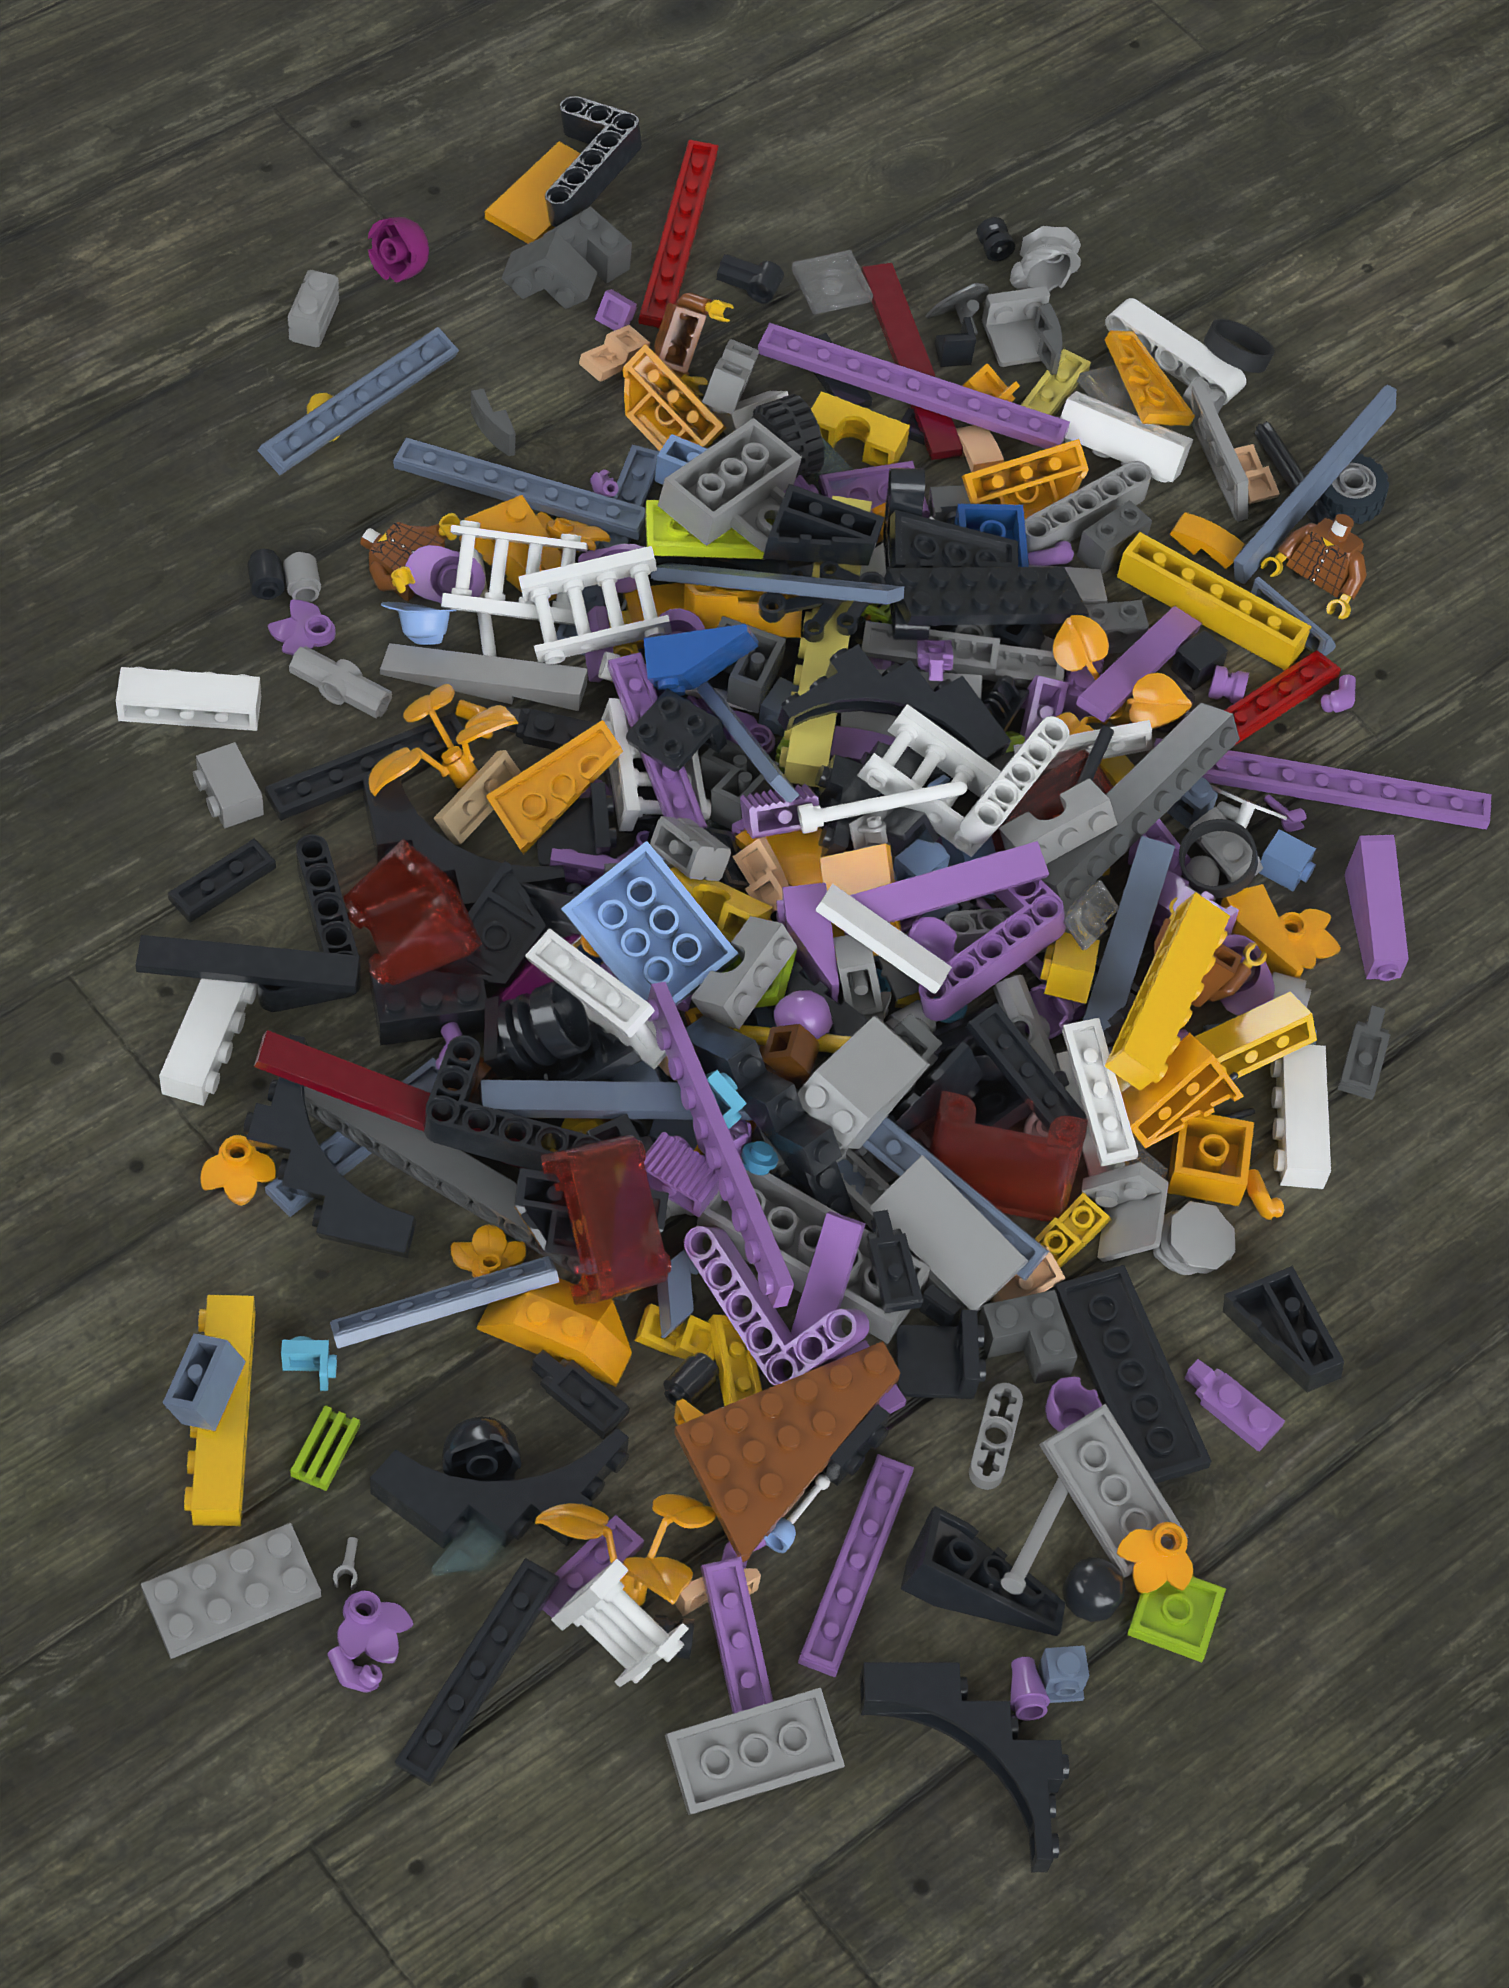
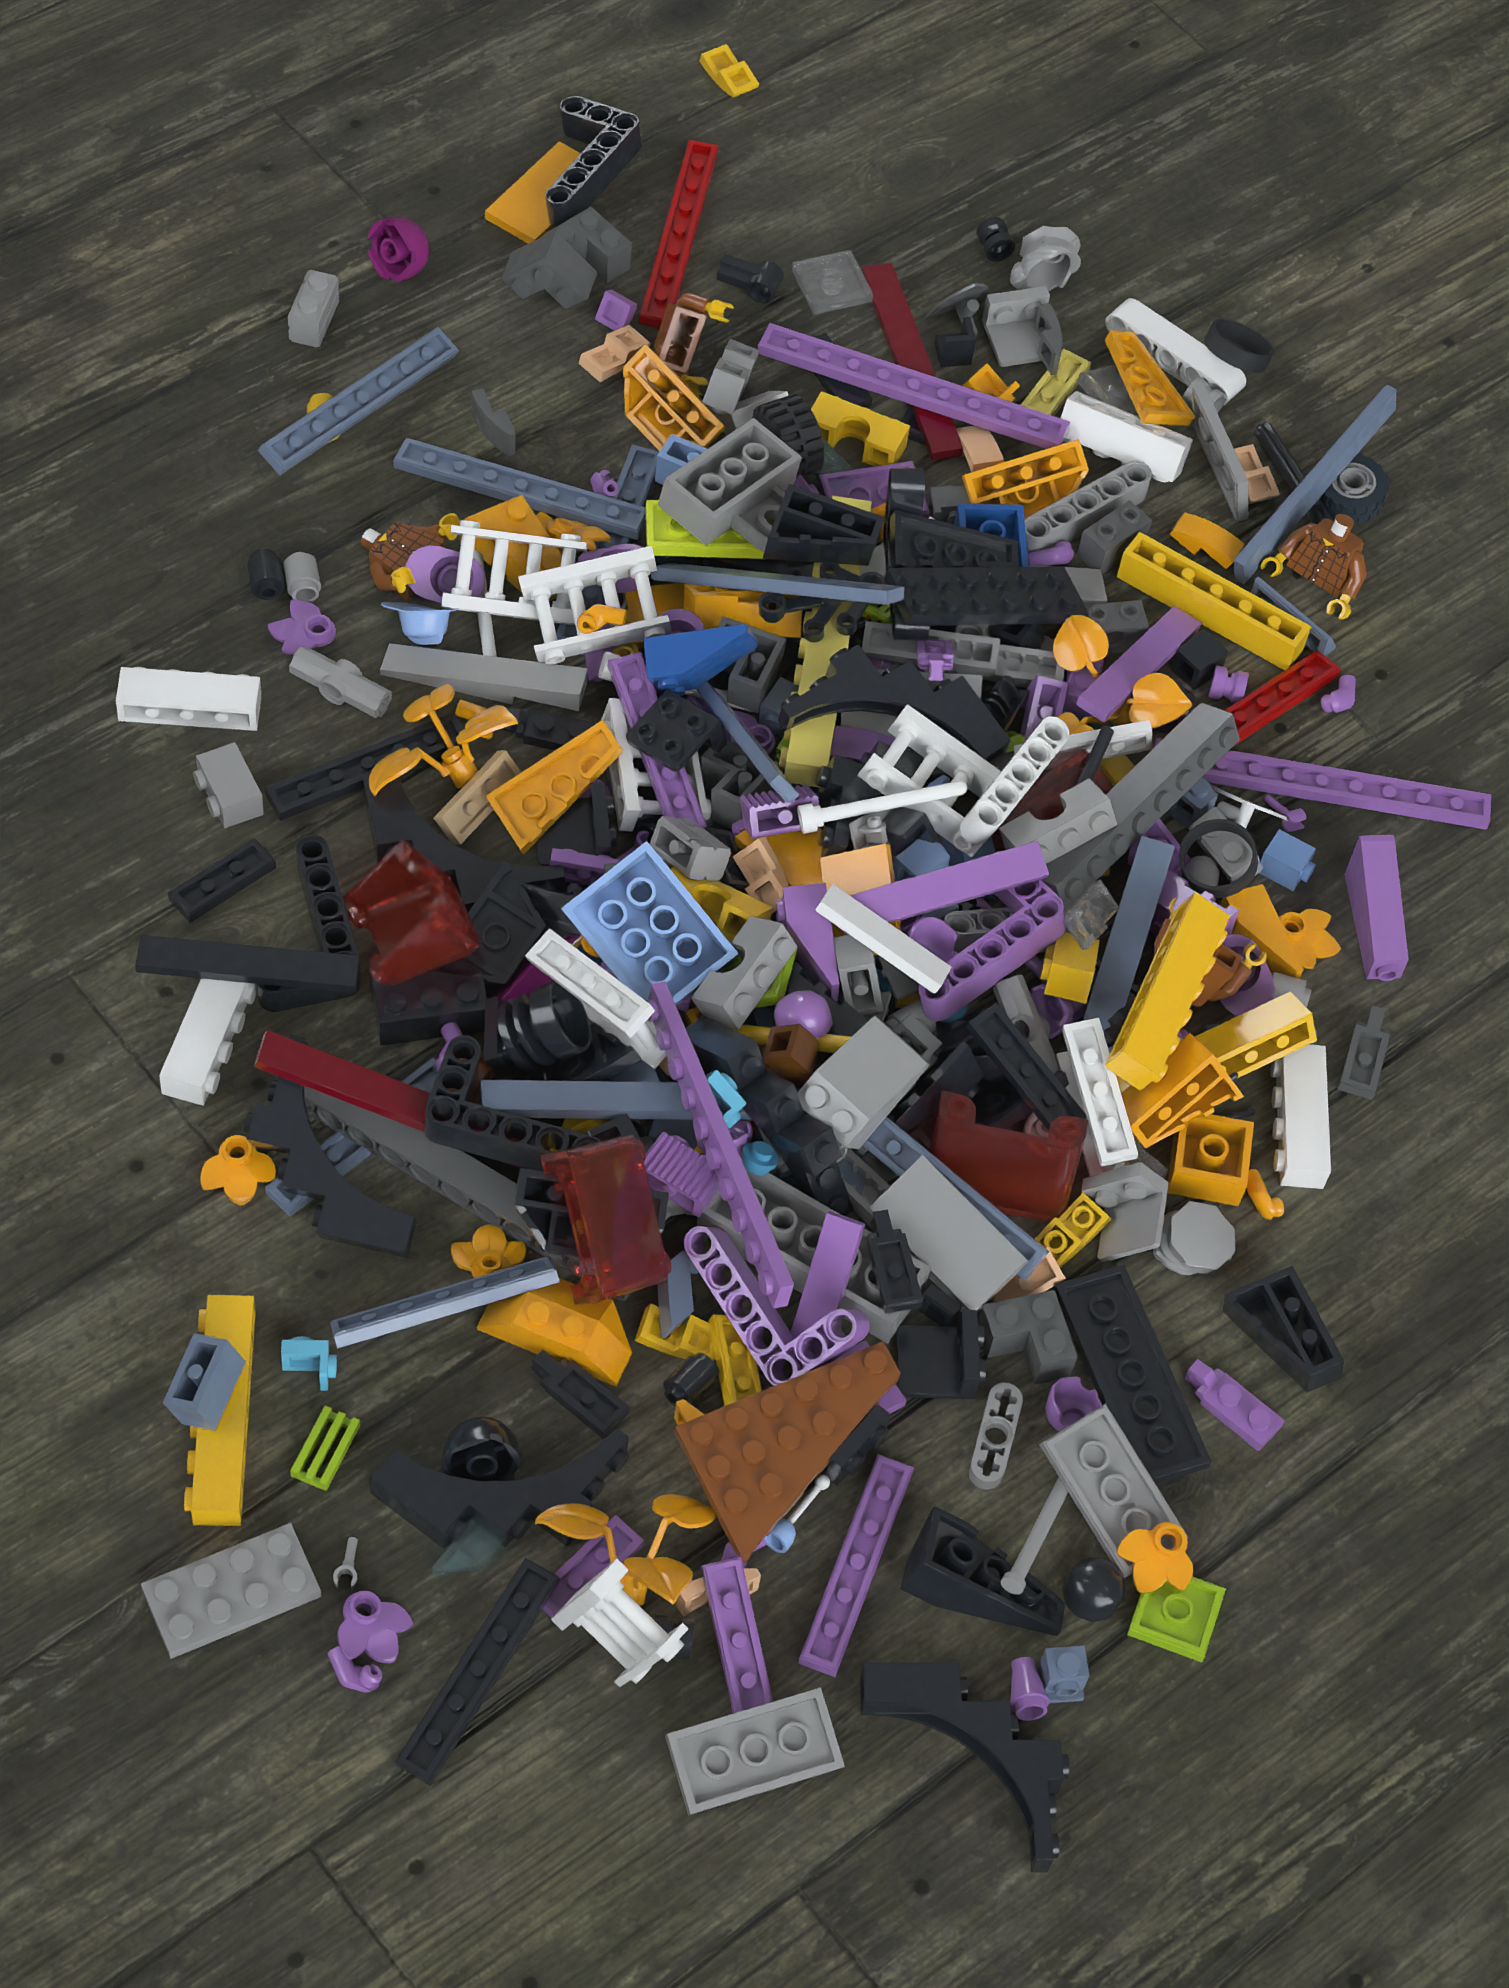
(598, 616): none -> light orange arm
(727, 72): none -> yellow slope

